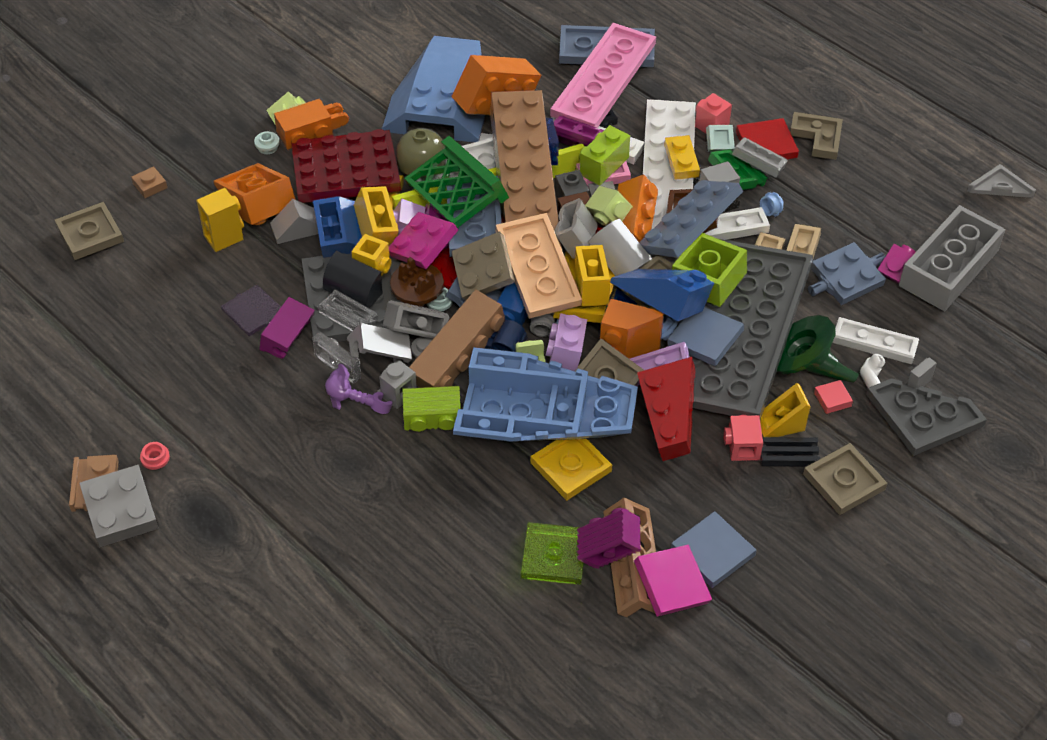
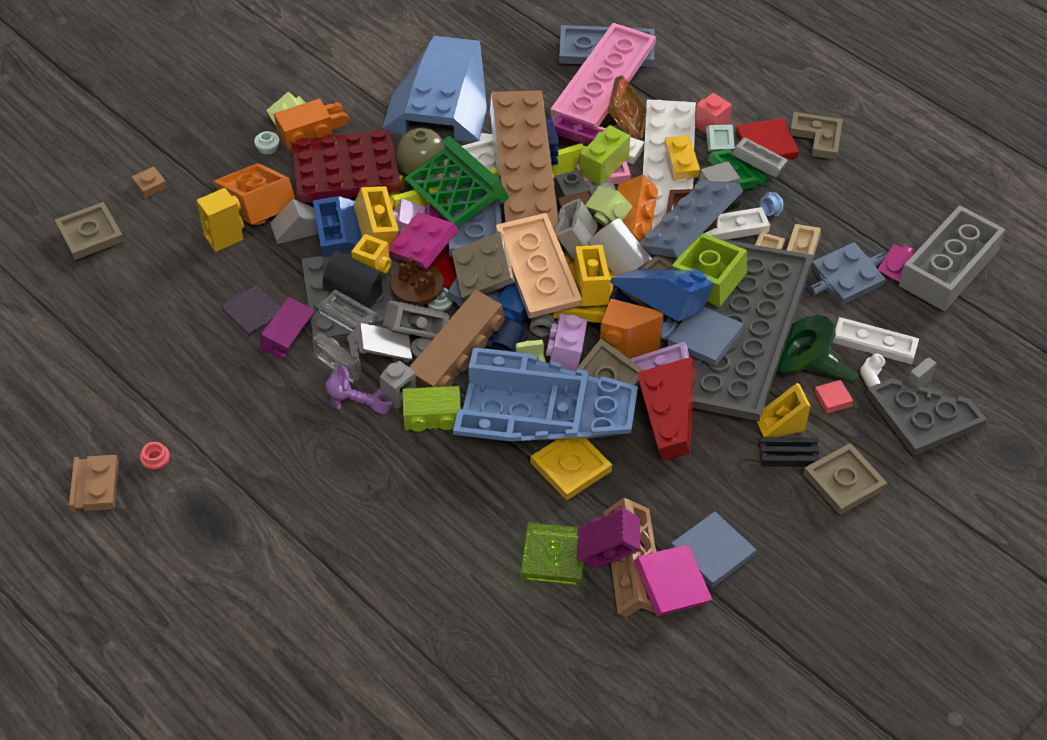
(118, 505): light grey brick -> none
(492, 74): orange brick -> none
(627, 108): none -> clear orange plate
(744, 437): coral brick -> none
(1001, 182): light grey tile -> none

